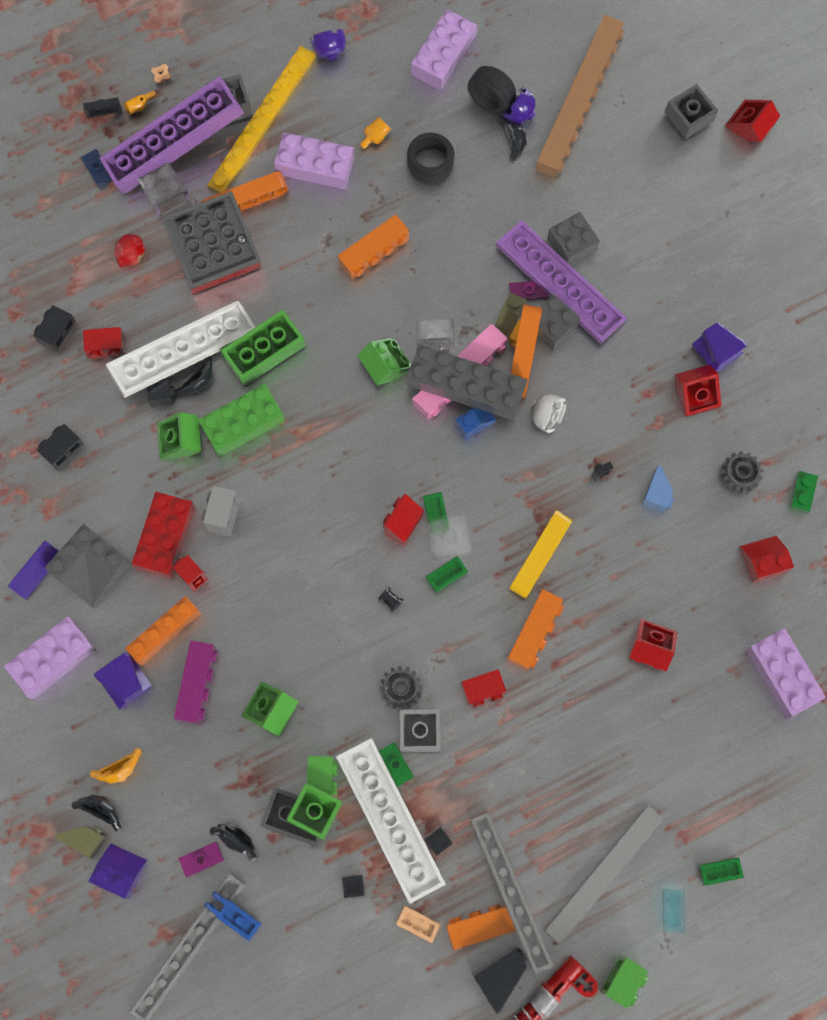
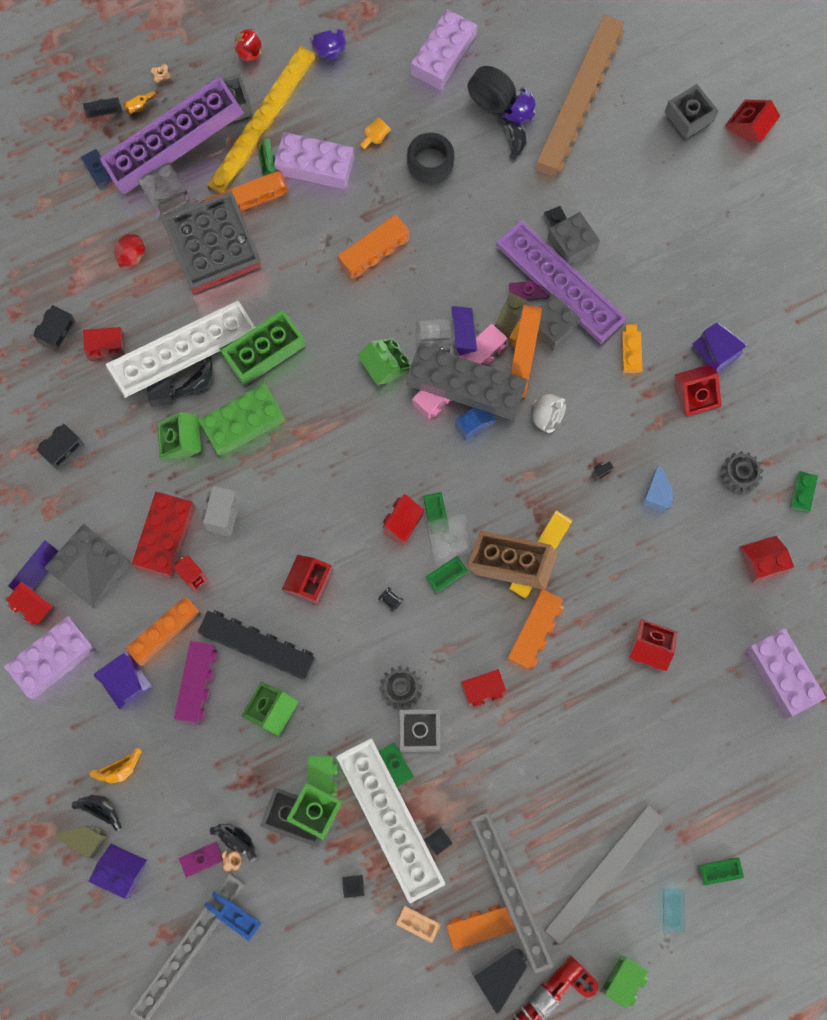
(29, 603): none -> red slope
(231, 860): none -> light nougat plate
(248, 45): none -> red hair
(256, 645): none -> black brick
(266, 157): none -> green plate
(307, 578): none -> red slope
(464, 330): none -> dark purple slope
(512, 559): none -> medium nougat brick
(554, 216): none -> black plate
(631, 349): none -> light orange hinge

